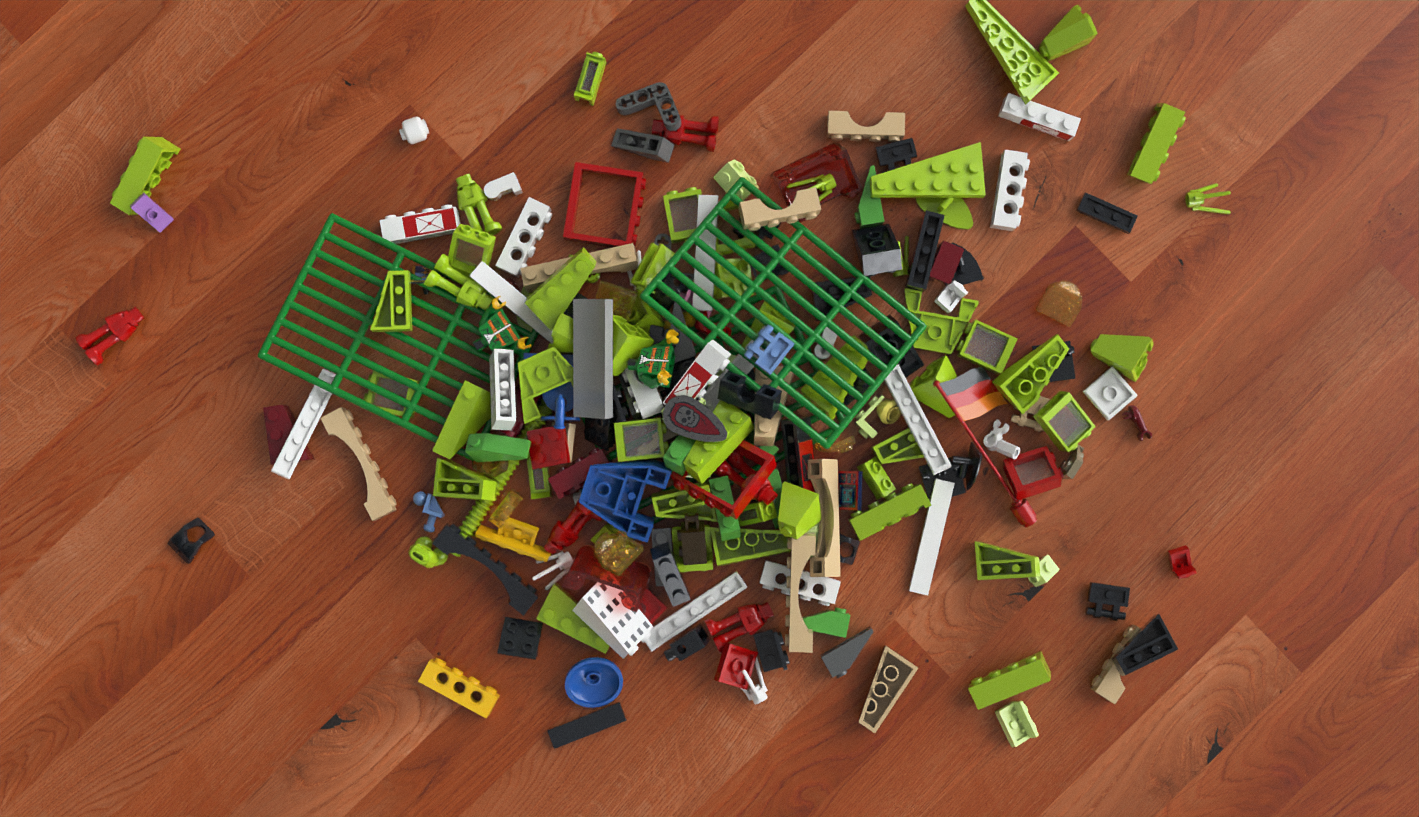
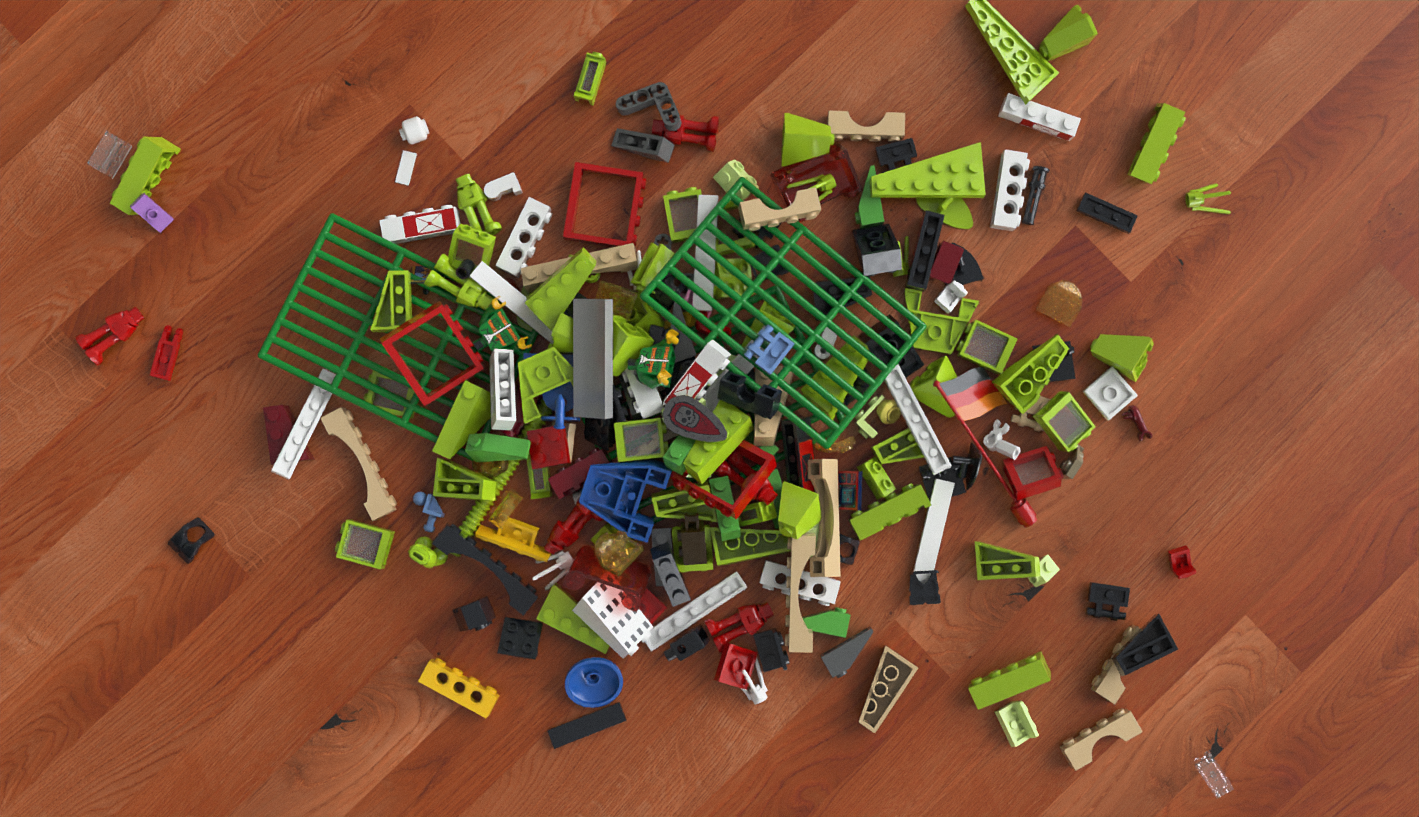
(109, 154): none -> clear hinge
(166, 354): none -> red hinge
(364, 544): none -> window
(406, 167): none -> white sticker
(413, 323): none -> red window
(465, 269): none -> black hinge
(474, 615): none -> black wedge
(804, 139): none -> lime slope
(924, 593): none -> black piece
(1035, 185): none -> black pin
(1079, 750): none -> tan arch
(1213, 774): none -> clear hinge

